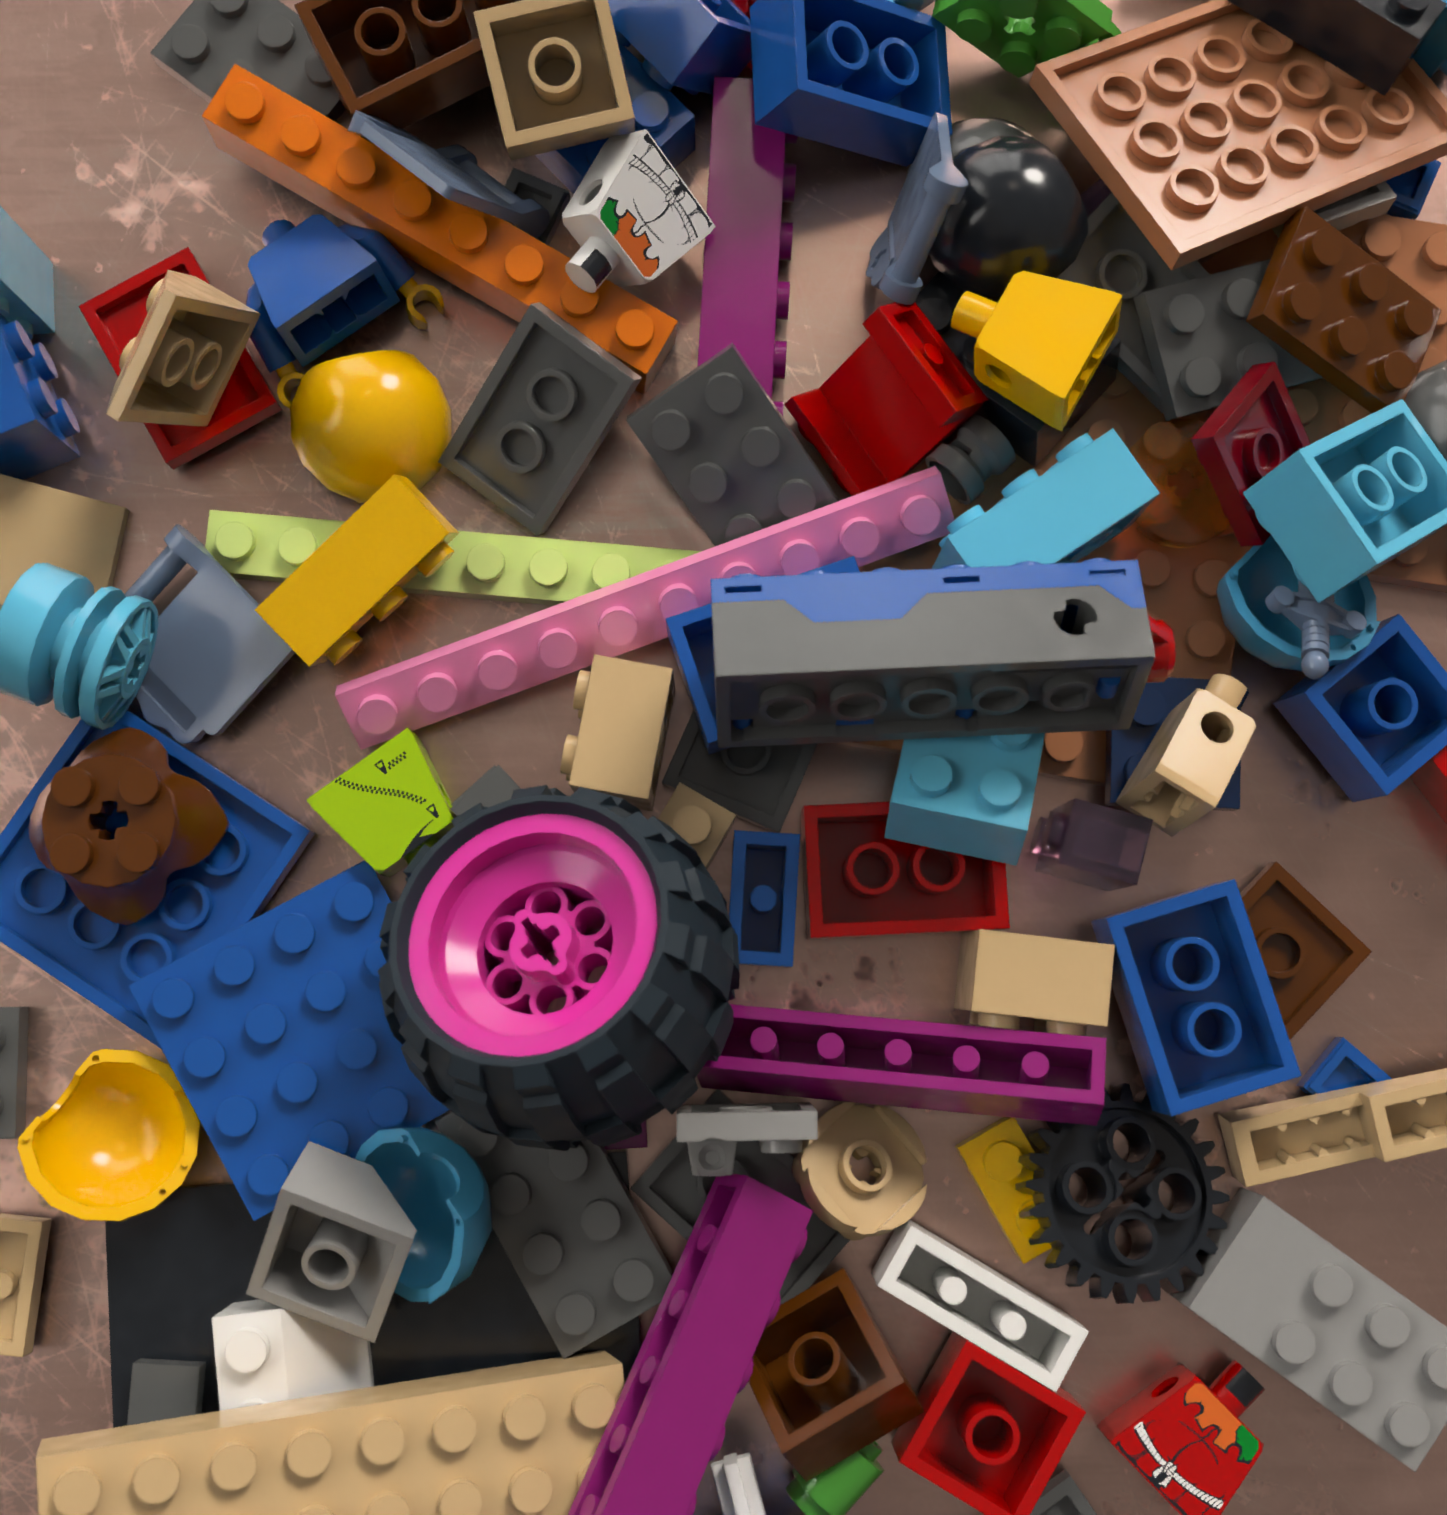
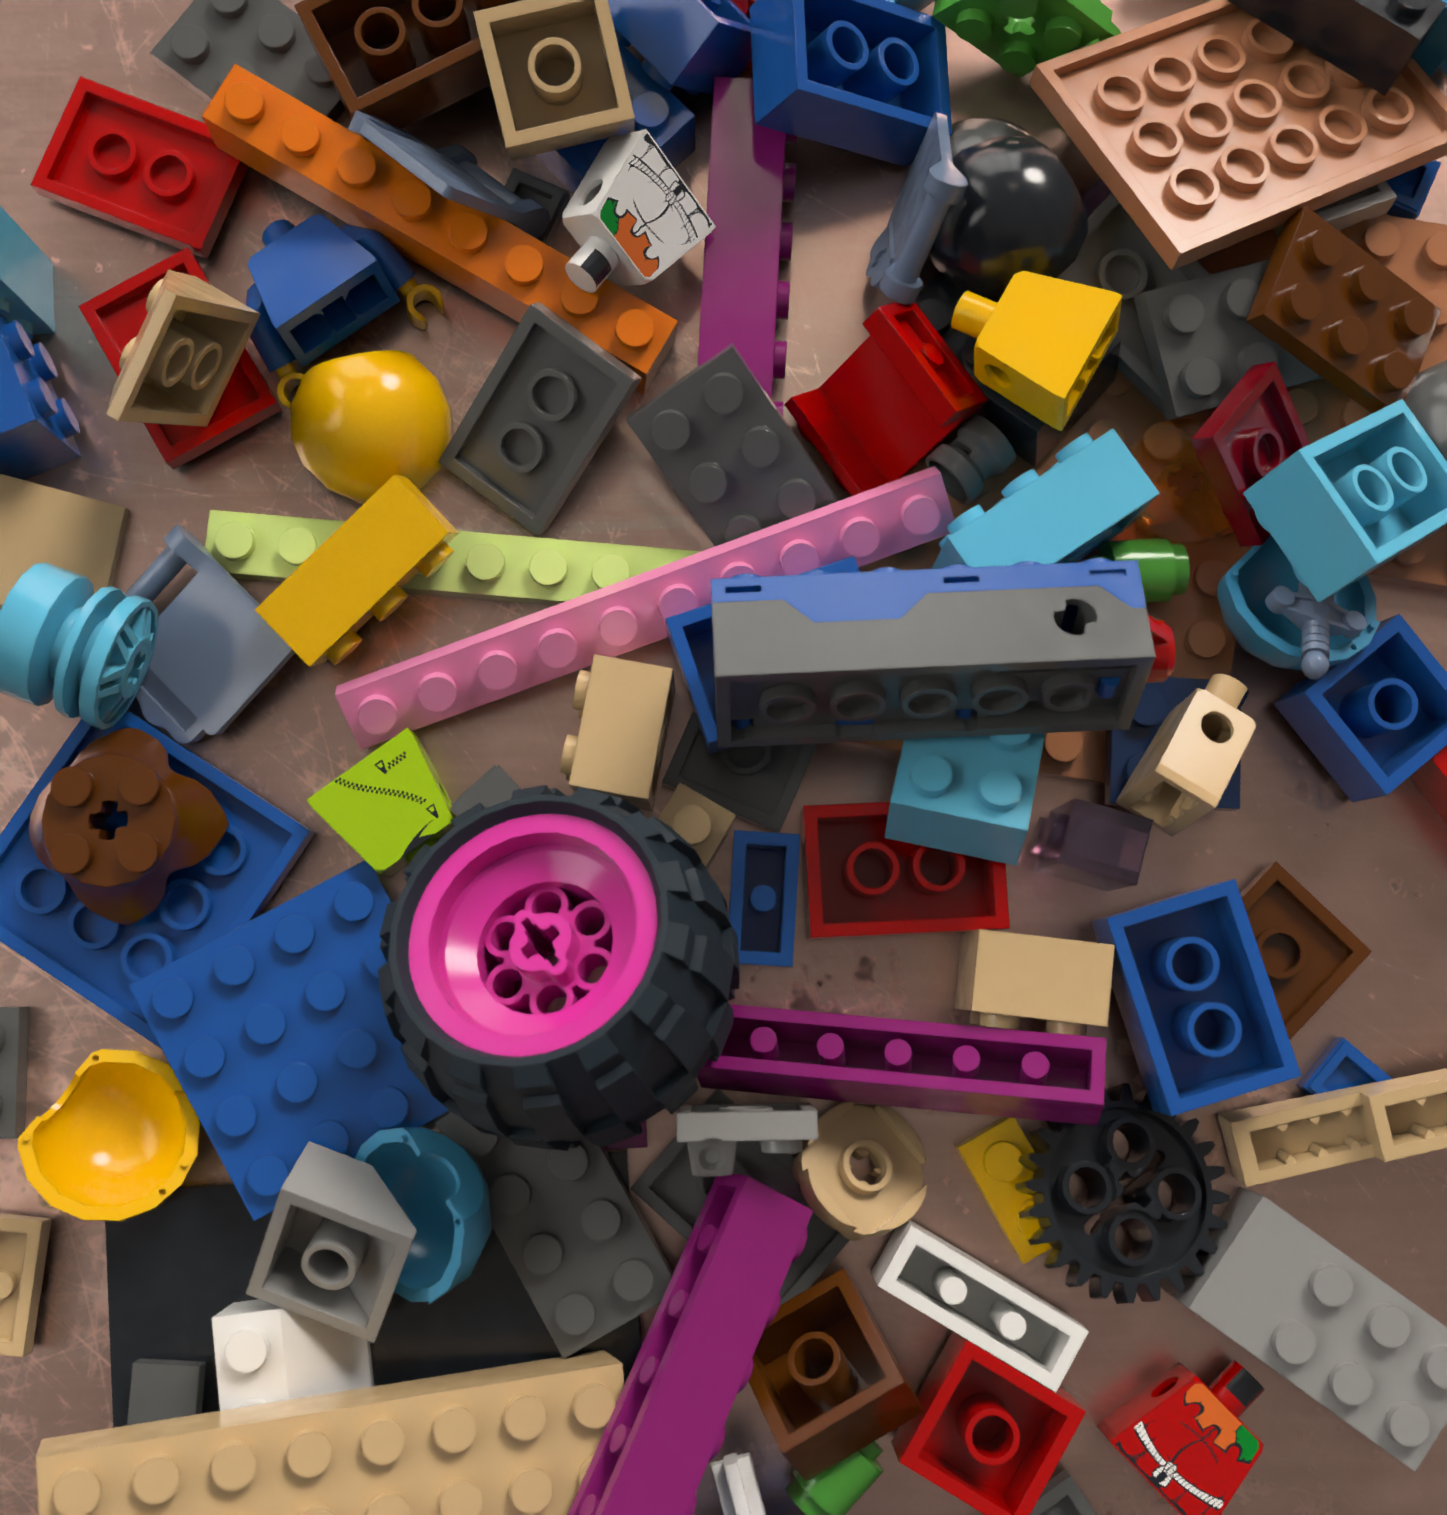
(139, 168): none -> red plate
(1161, 565): none -> bright green brick

